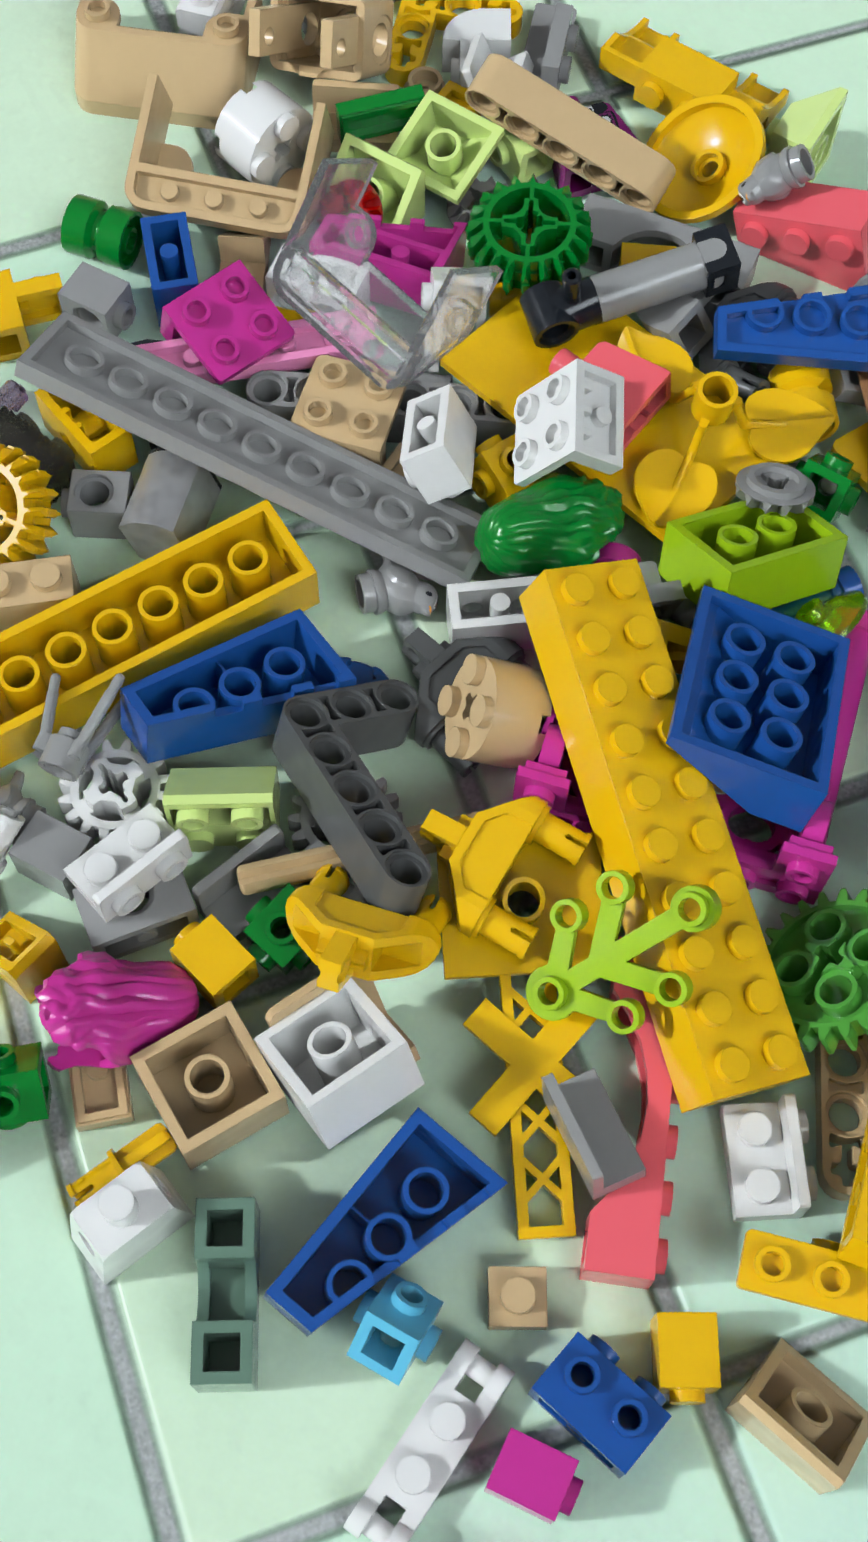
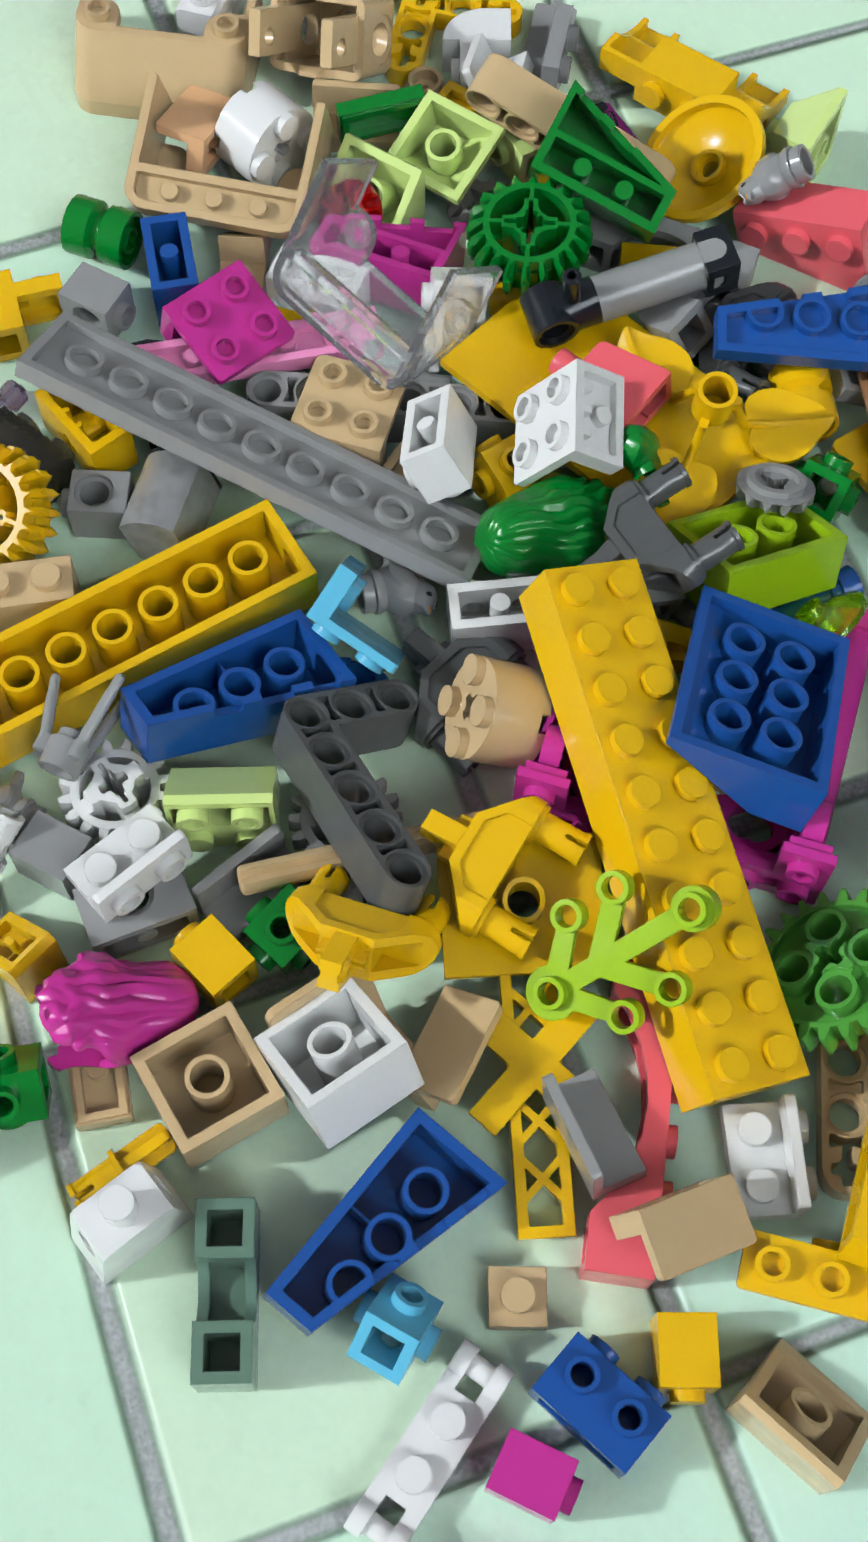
(193, 121): none -> light nougat panel
(336, 624): none -> medium azure bracket
(452, 1045): none -> tan panel
(602, 167): none -> green wedge
(639, 533): none -> dark grey connector
(641, 453): none -> green piece
(689, 1226): none -> tan panel

